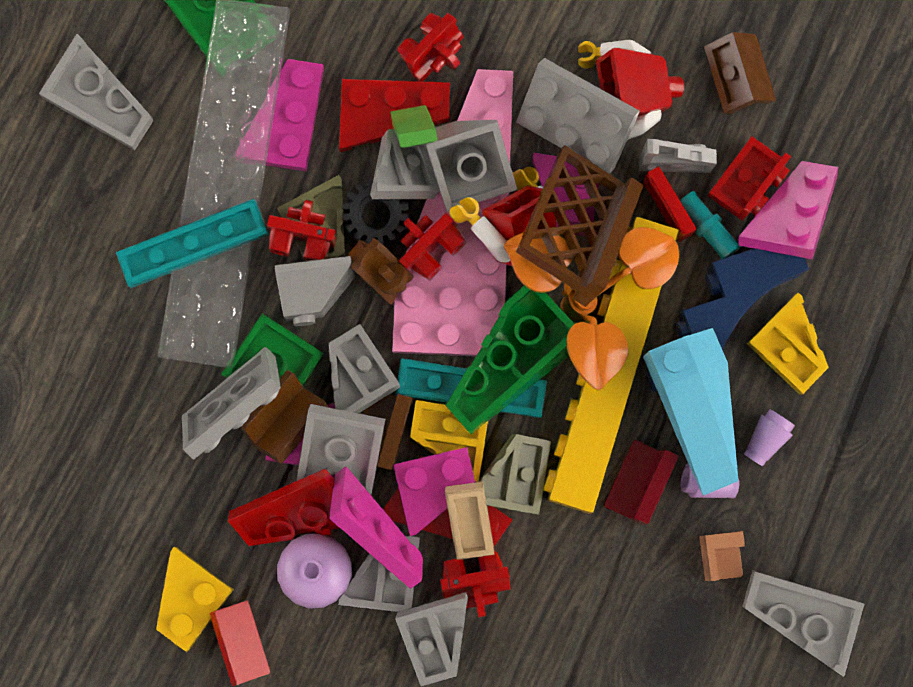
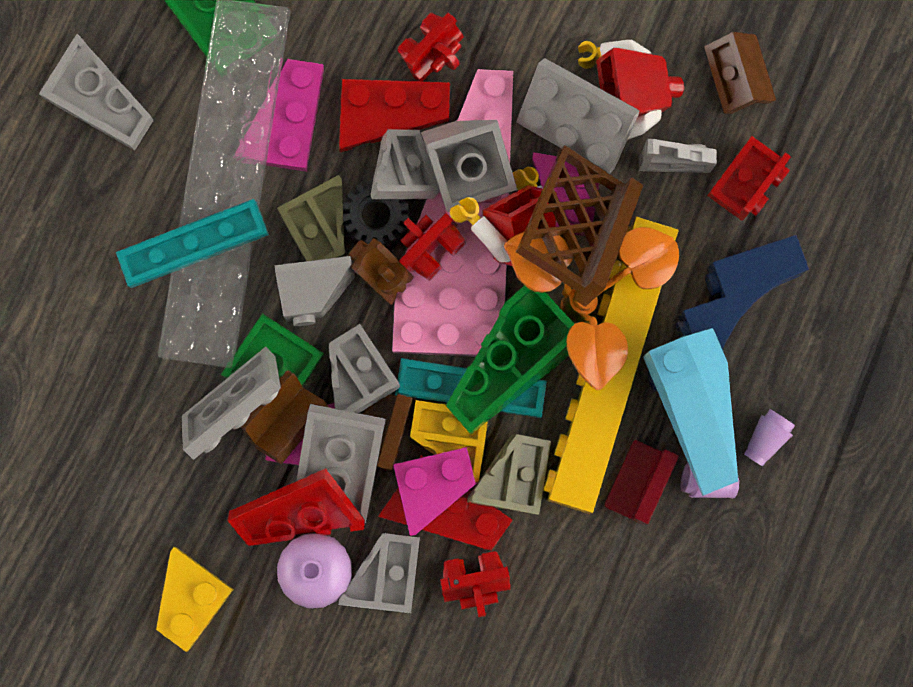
(240, 643): tile -> none
(284, 231): red hips -> none
(372, 528): dark pink wing -> none
(413, 126): bright green tile -> none
(434, 637): light grey wing -> none
(469, 520): tan tile -> none
(668, 203): red tile -> none
(709, 226): teal pin -> none
(722, 555): nougat panel -> none
(791, 346): yellow wing -> none
(794, 214): dark pink wing -> none
(807, 616): light grey wing -> none

